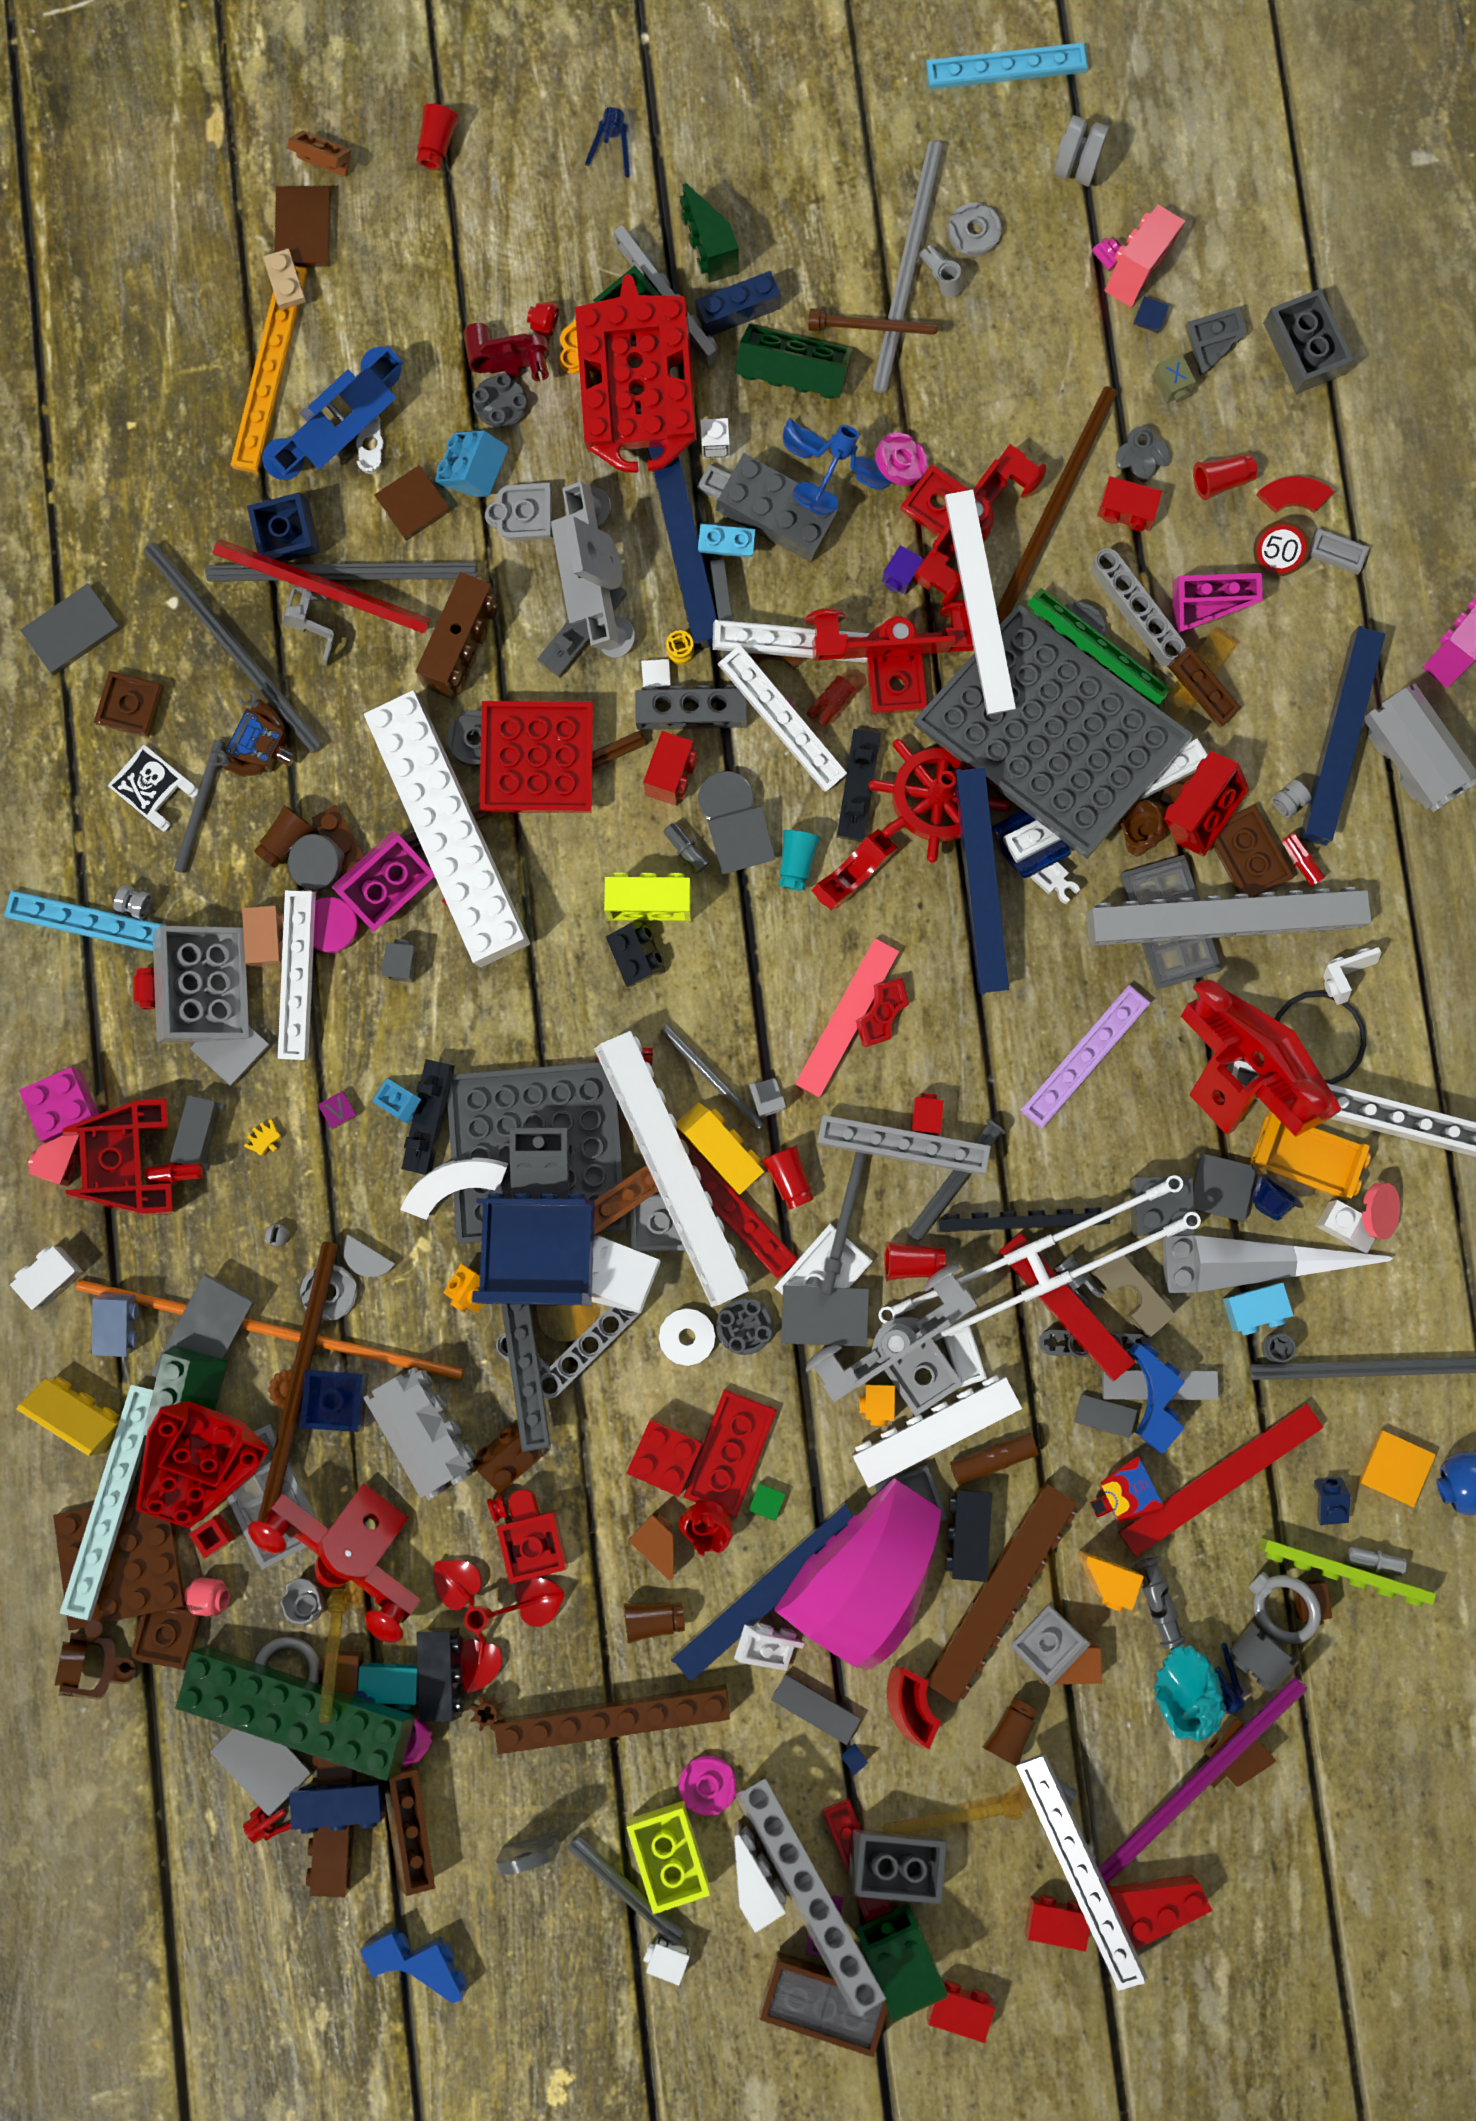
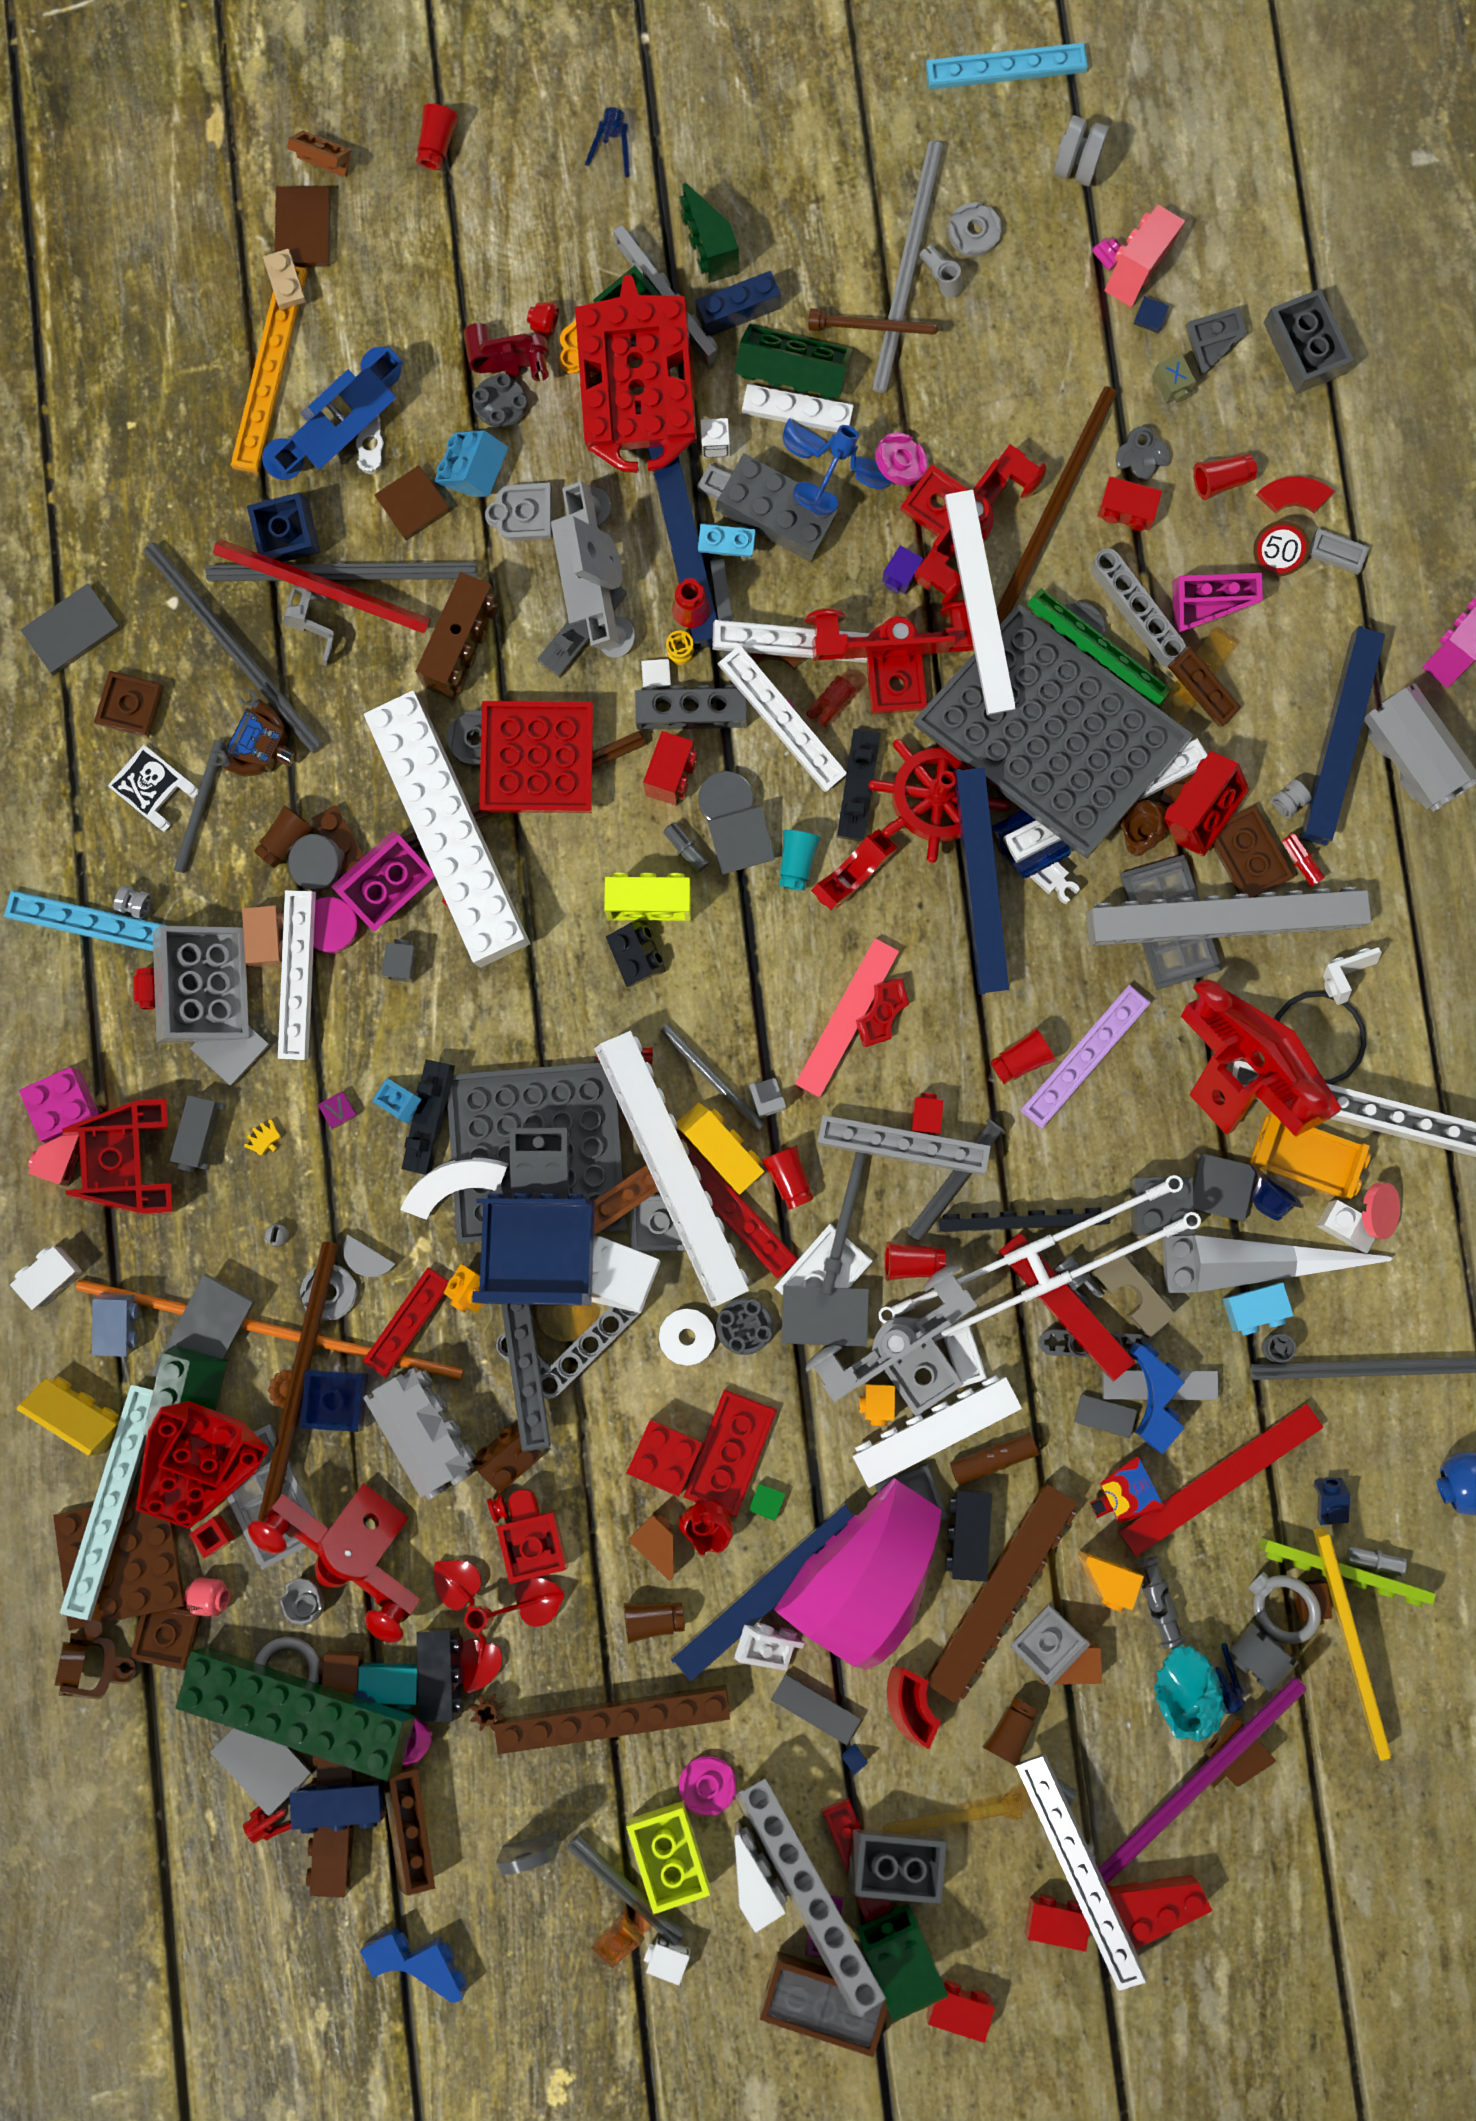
(172, 1173): red axle -> none
(337, 1604): clear yellow piece -> none
(406, 1323): none -> red tile
(618, 1940): none -> clear orange slope
(690, 612): none -> red plant
(802, 409): none -> white plate
(1022, 1057): none -> red plant
(1352, 1643): none -> yellow tile
(1397, 1468): light orange tile -> none

